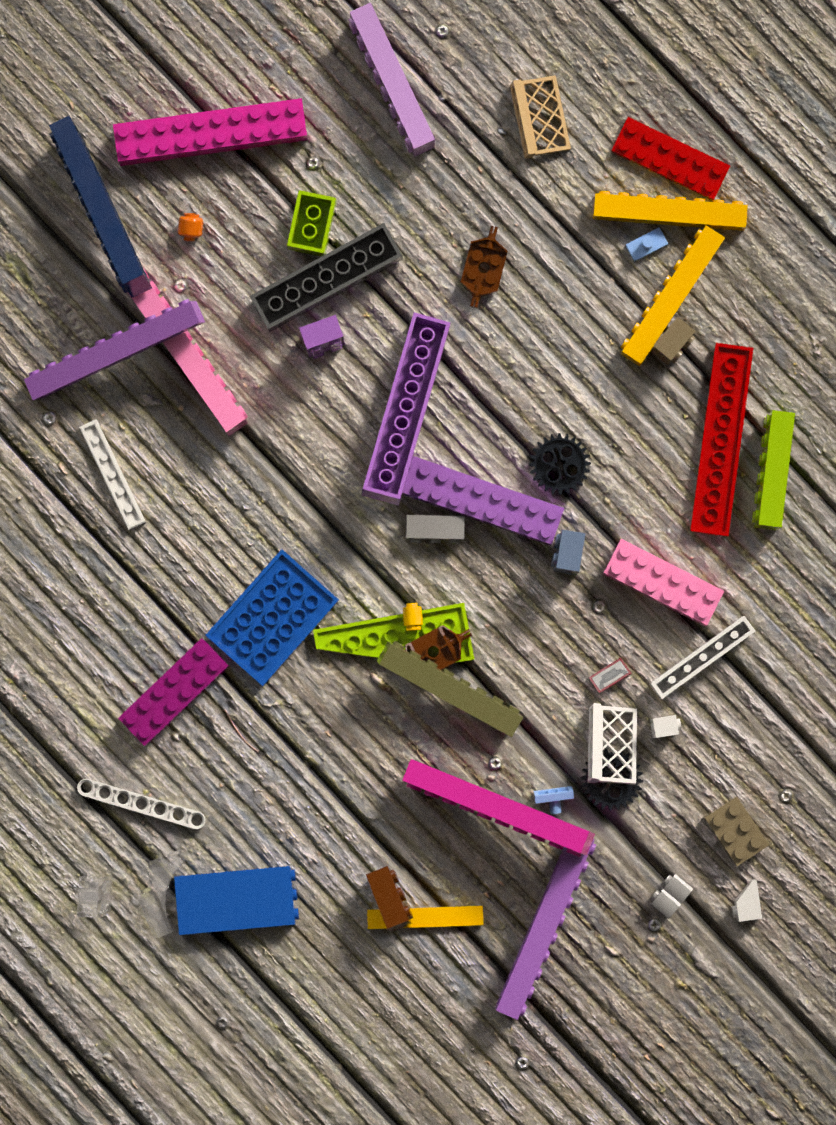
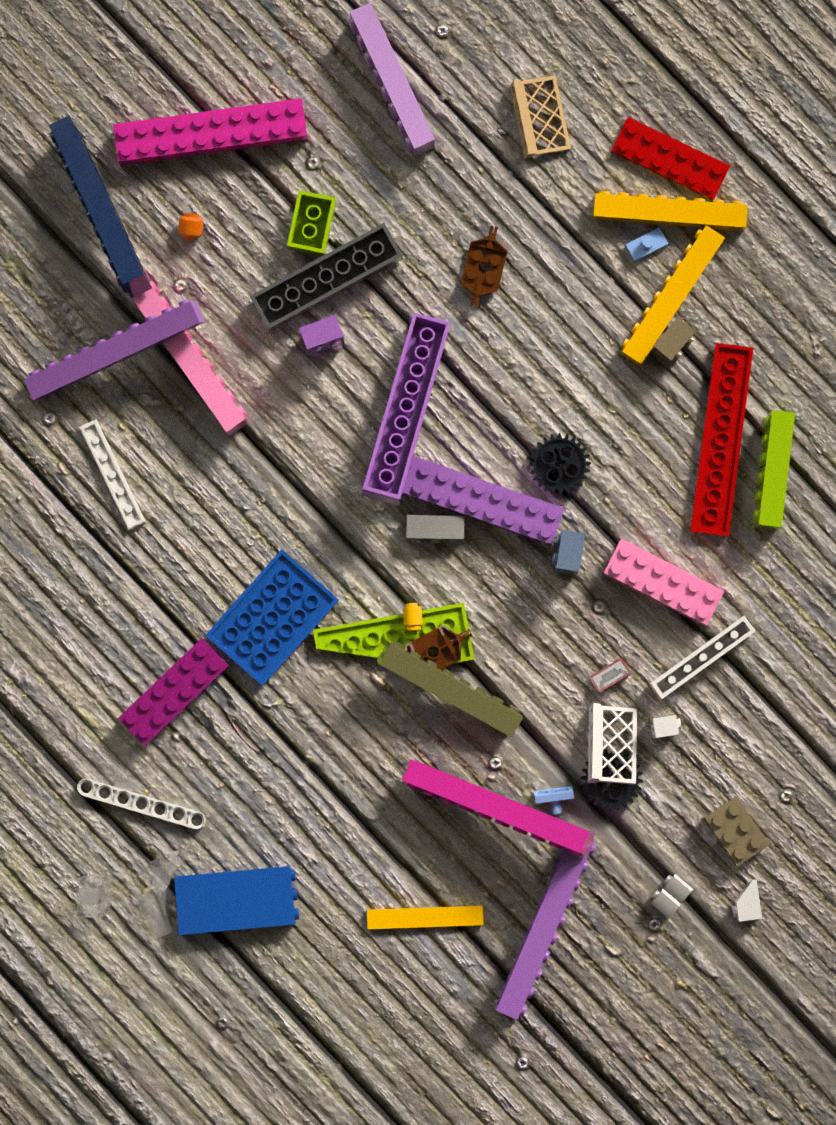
(390, 898): reddish brown brick -> none

